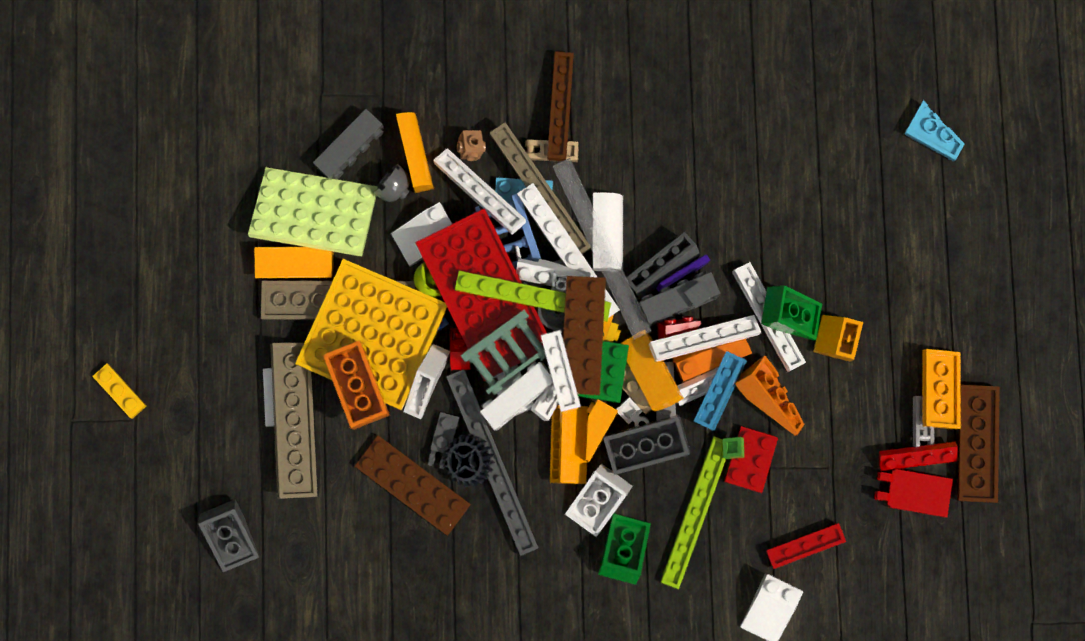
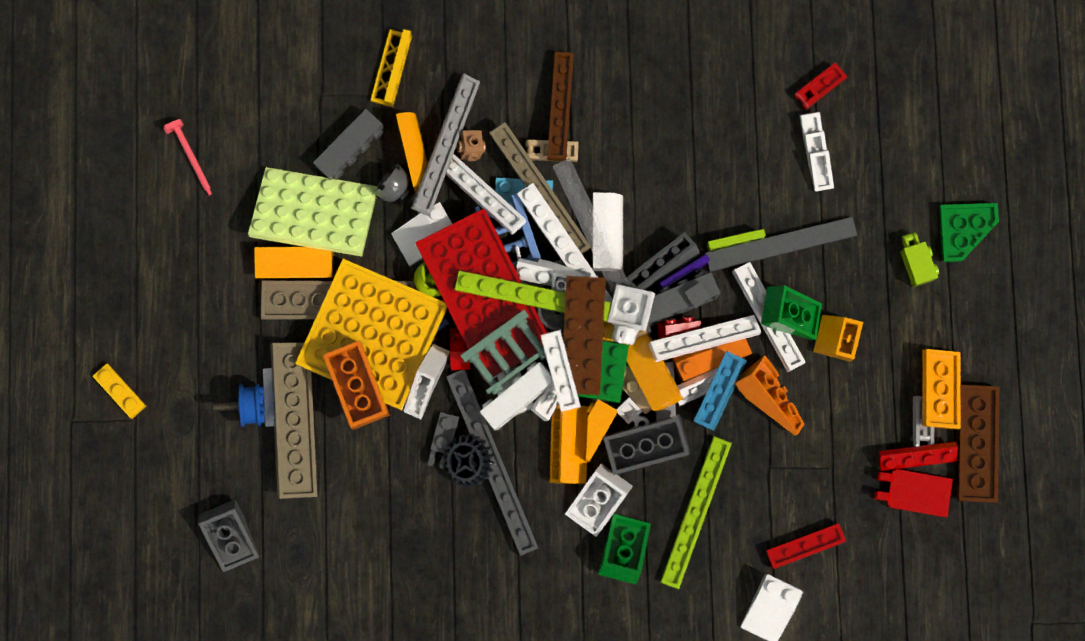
(176, 126): none -> coral piece
(249, 404): none -> blue wheel
(397, 67): none -> yellow fence
(412, 485): reddish brown plate -> none
(445, 145): none -> light grey tile
(630, 313): none -> white plate
(733, 448): bright green plate -> none
(735, 240): none -> lime tile
(754, 467): red plate -> none
(781, 244): none -> dark grey tile
(816, 151): none -> white slope
(821, 85): none -> red plate
(918, 260): none -> lime brick
(933, 133): medium azure wing -> none
(964, 228): none -> green plate

